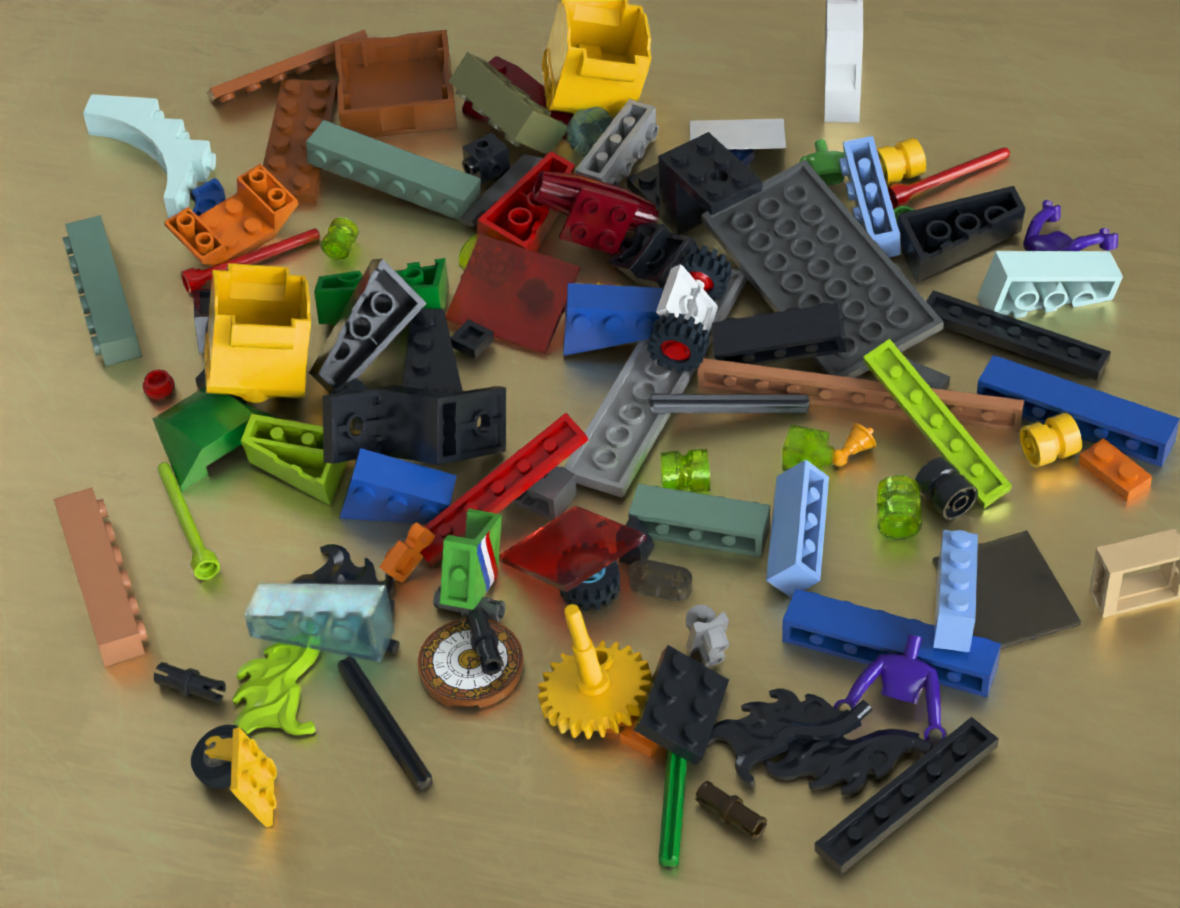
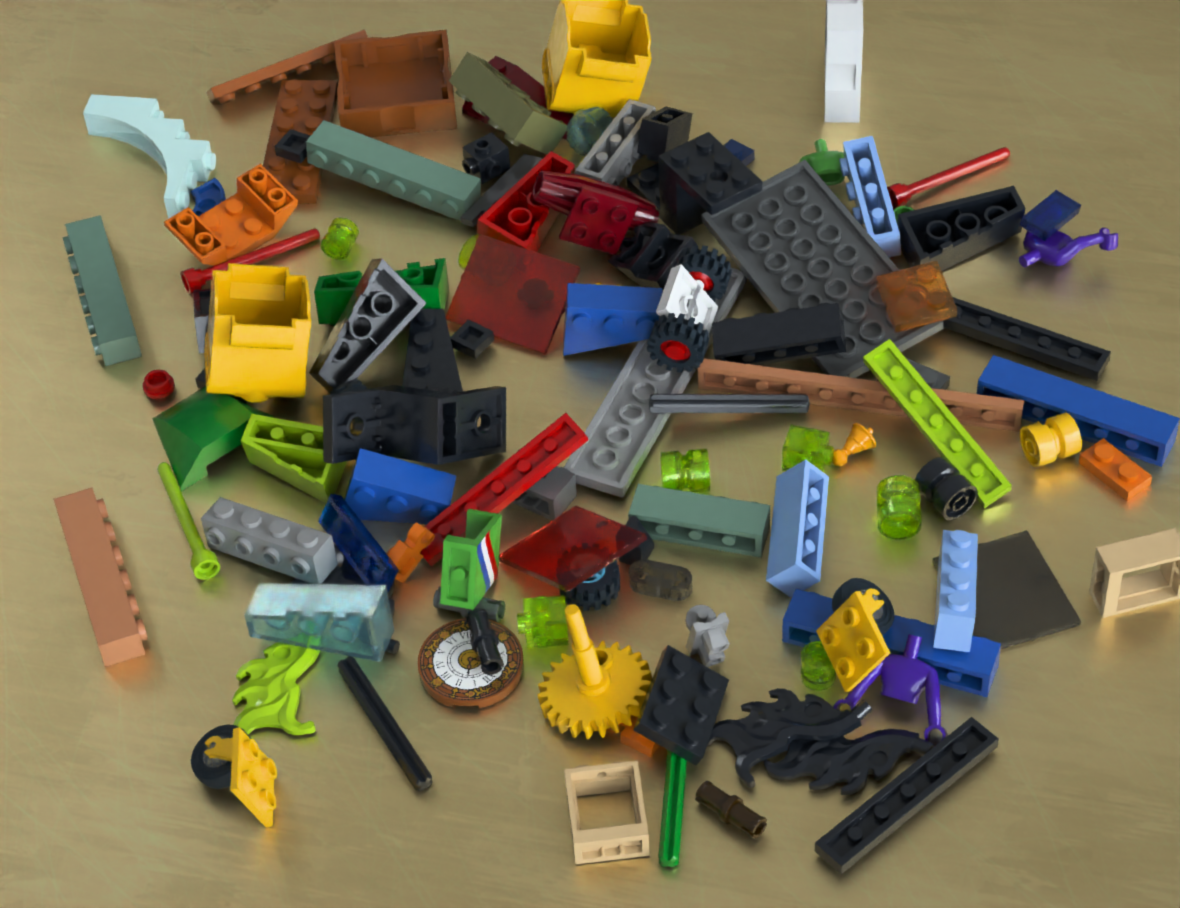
(189, 682): black pin -> none
(269, 541): none -> light grey brick
(292, 146): none -> black plate
(357, 543): none -> clear blue tile
(543, 621): none -> clear neon green brick
(612, 841): none -> tan window
(663, 132): none -> black brick
(743, 133): white sticker -> none
(816, 667): none -> clear neon green wheel
(856, 630): none -> yellow plate
(902, 160): yellow wheel -> none
(916, 296): none -> clear orange plate
(1048, 280): light aqua wedge -> none
(1050, 215): none -> clear blue tile

